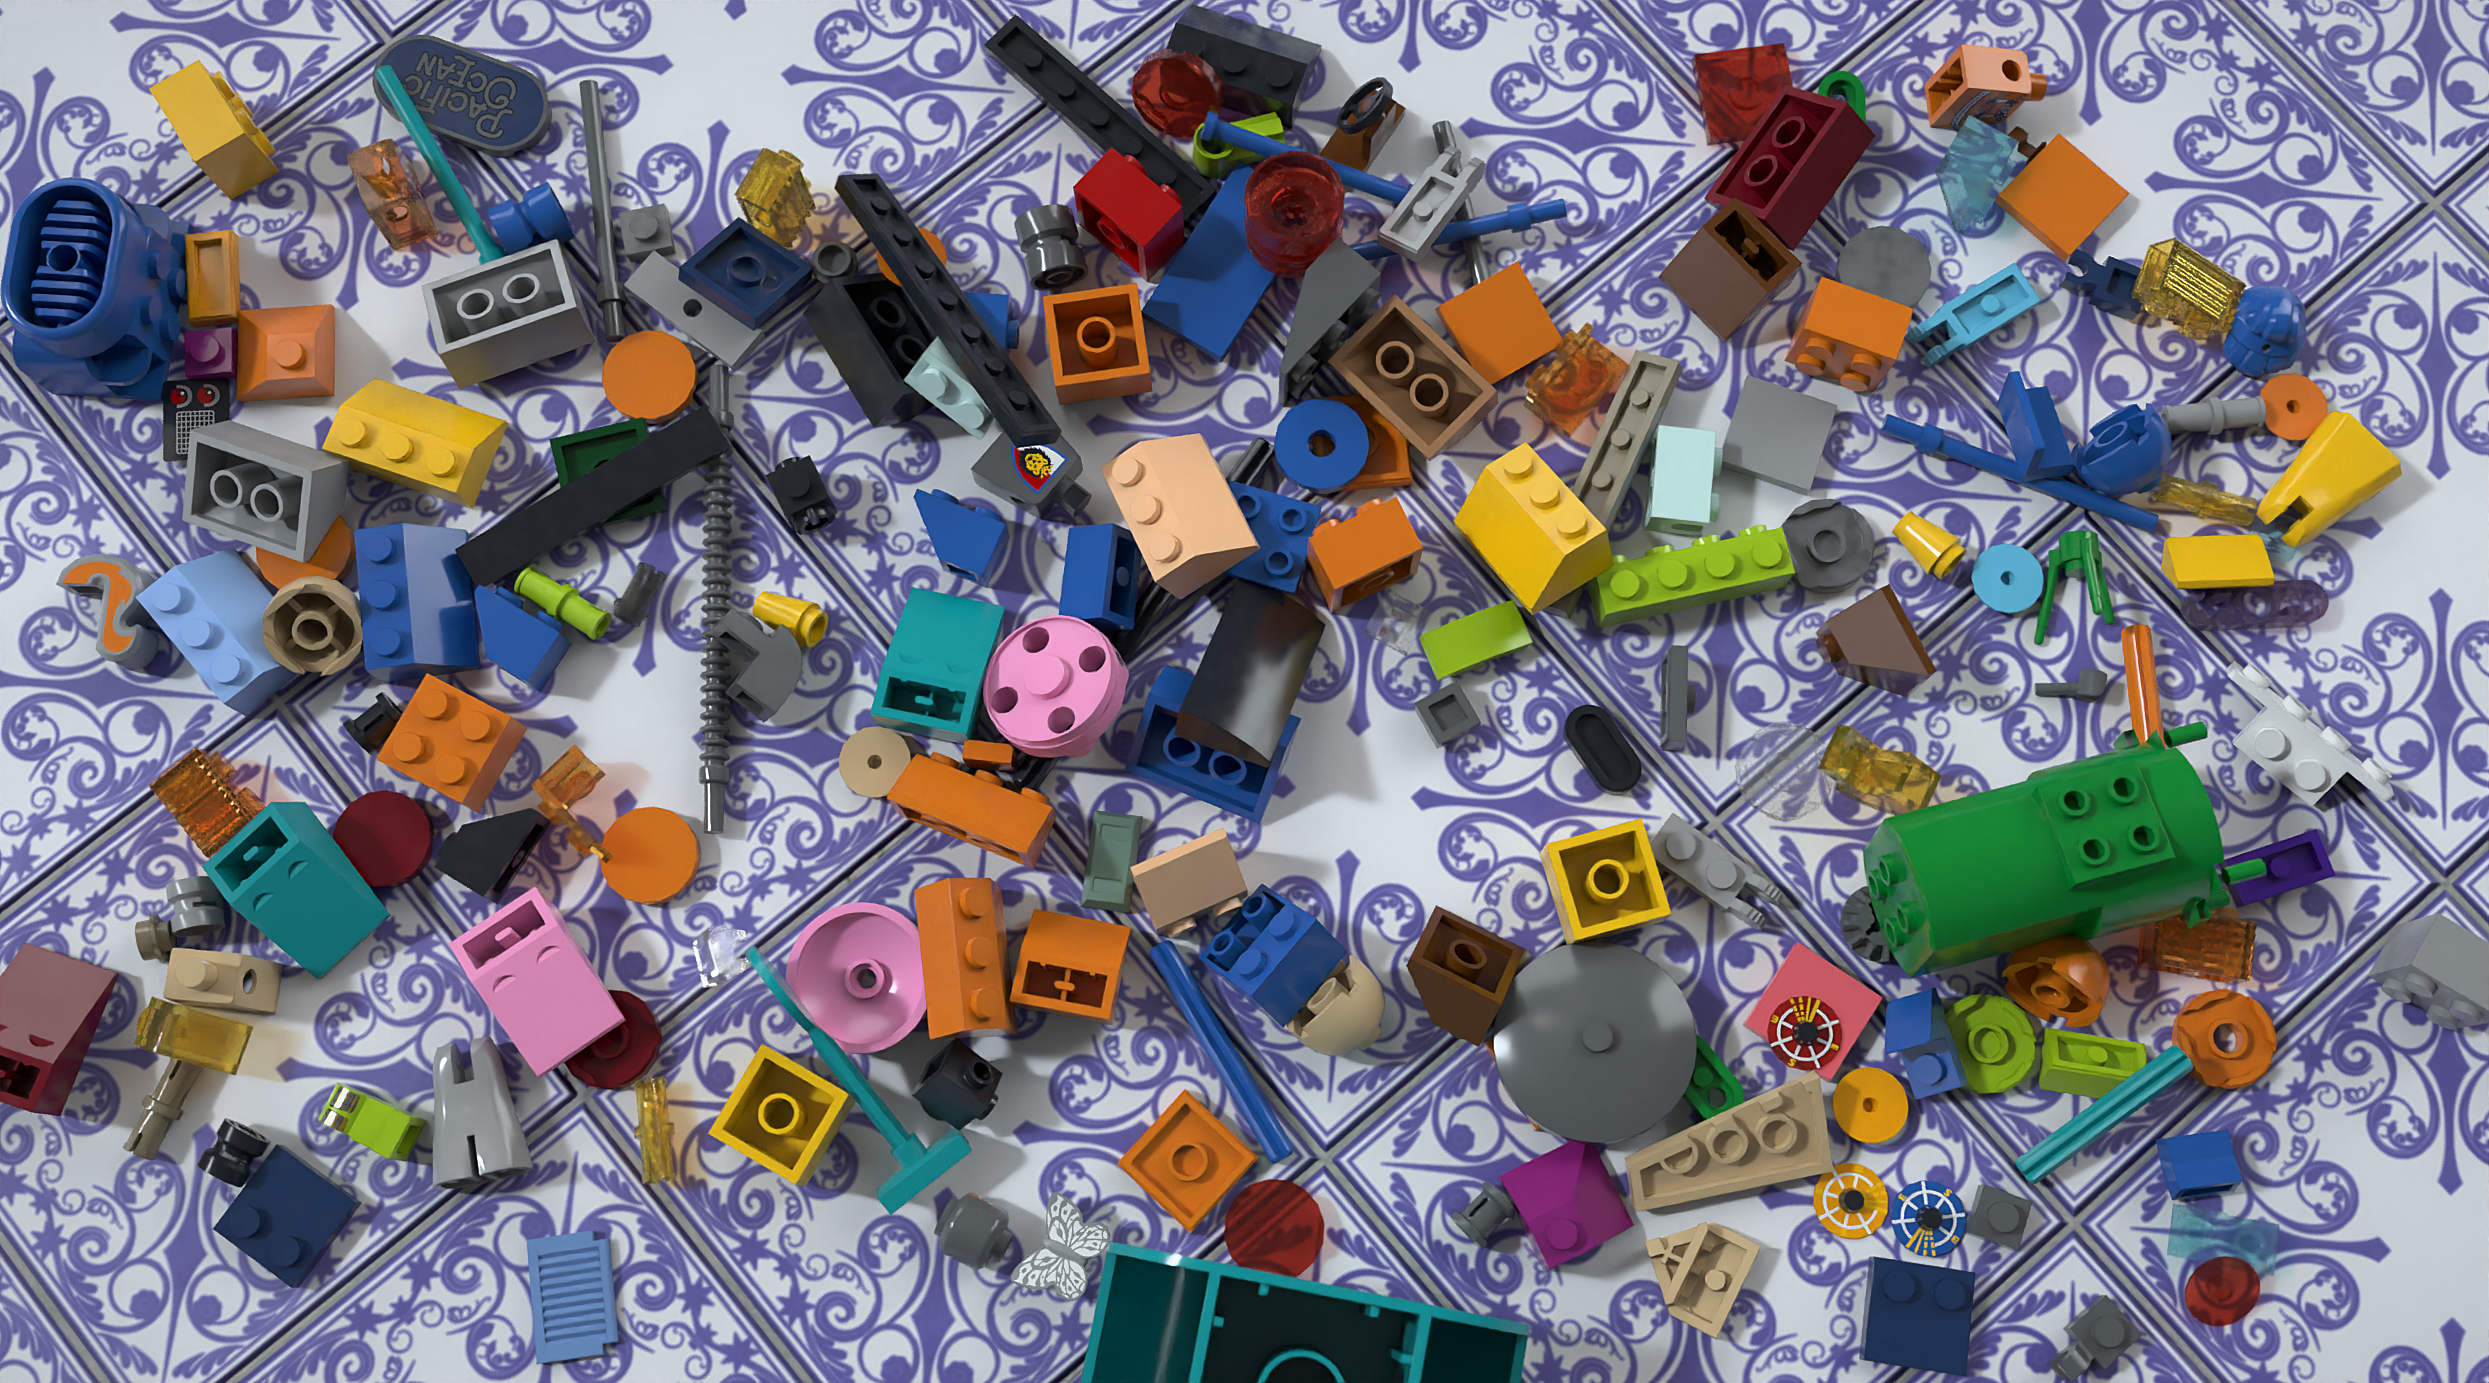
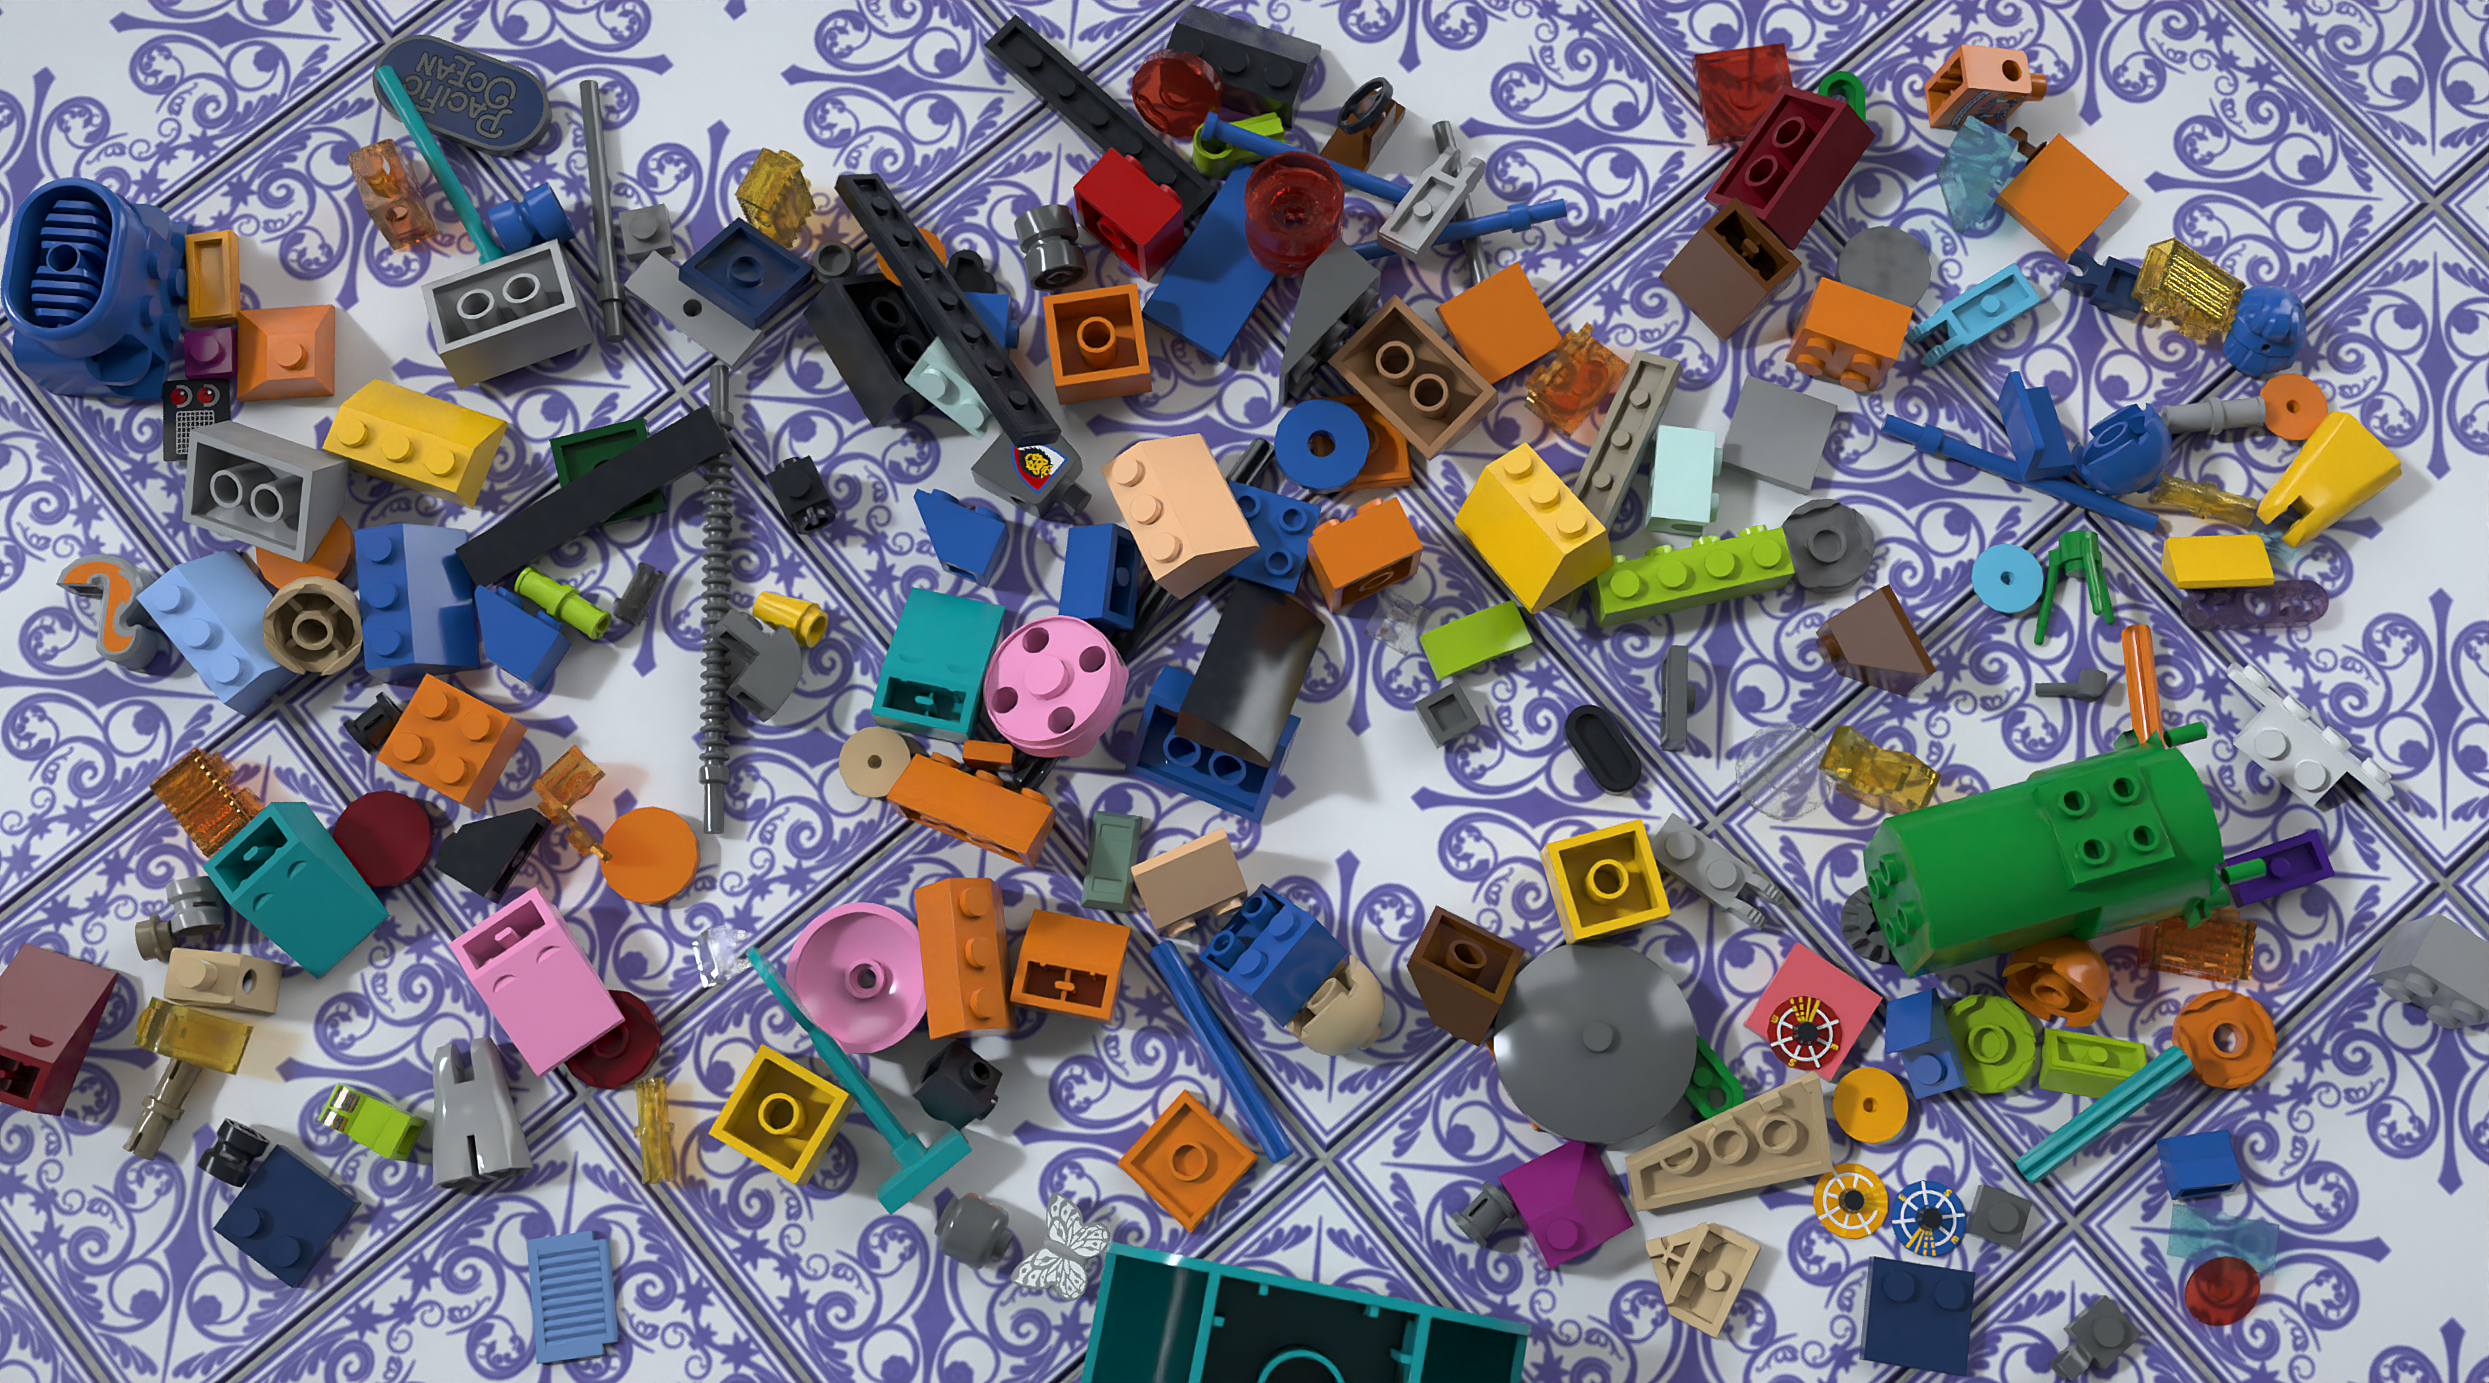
(216, 128): yellow brick -> none
(650, 376): orange tile -> none
(970, 274): none -> black tile
(1274, 1228): clear red tile -> none
(1929, 545): yellow cone -> none

